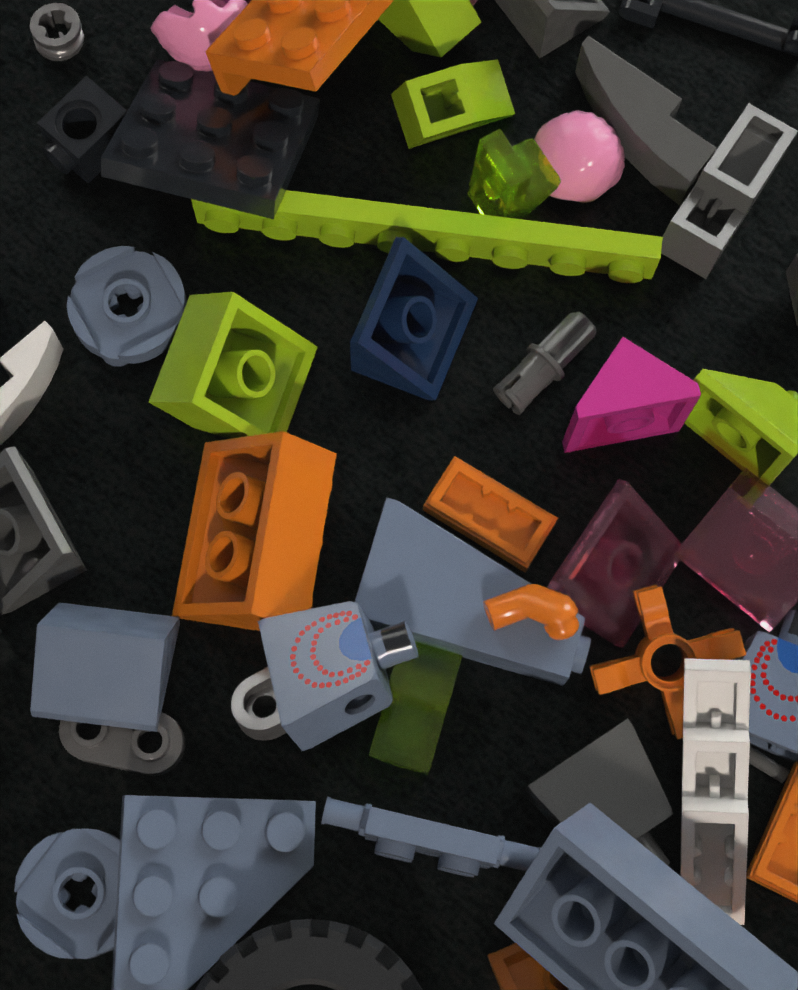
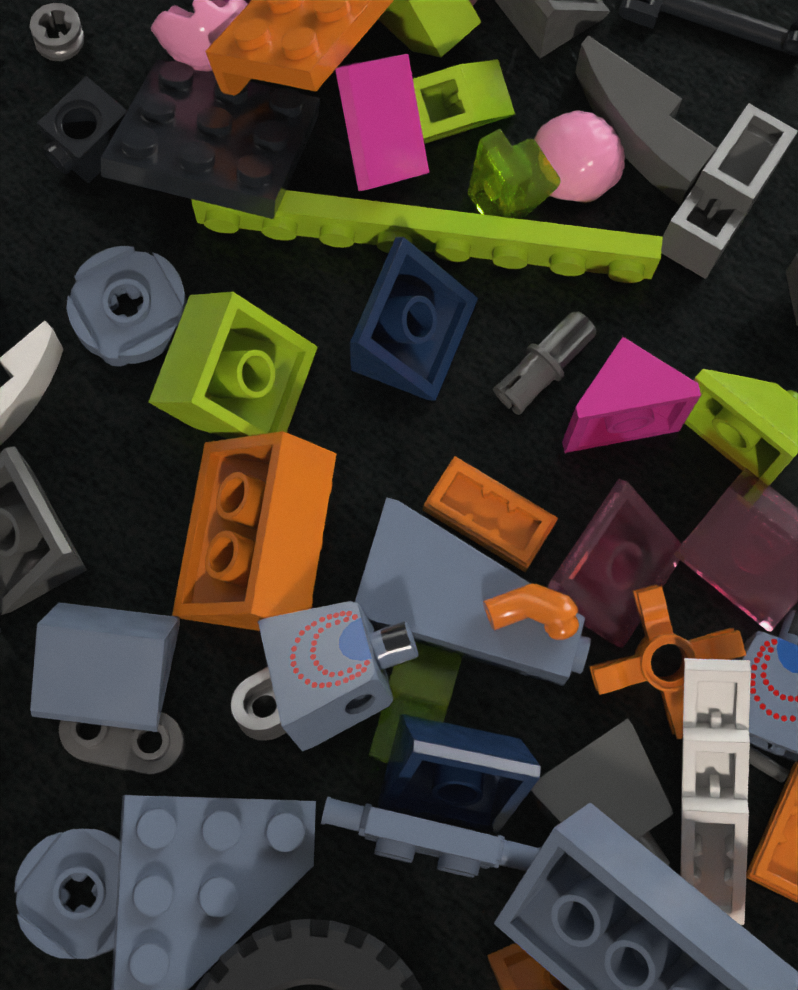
(382, 121): none -> dark pink slope
(456, 774): none -> dark blue slope

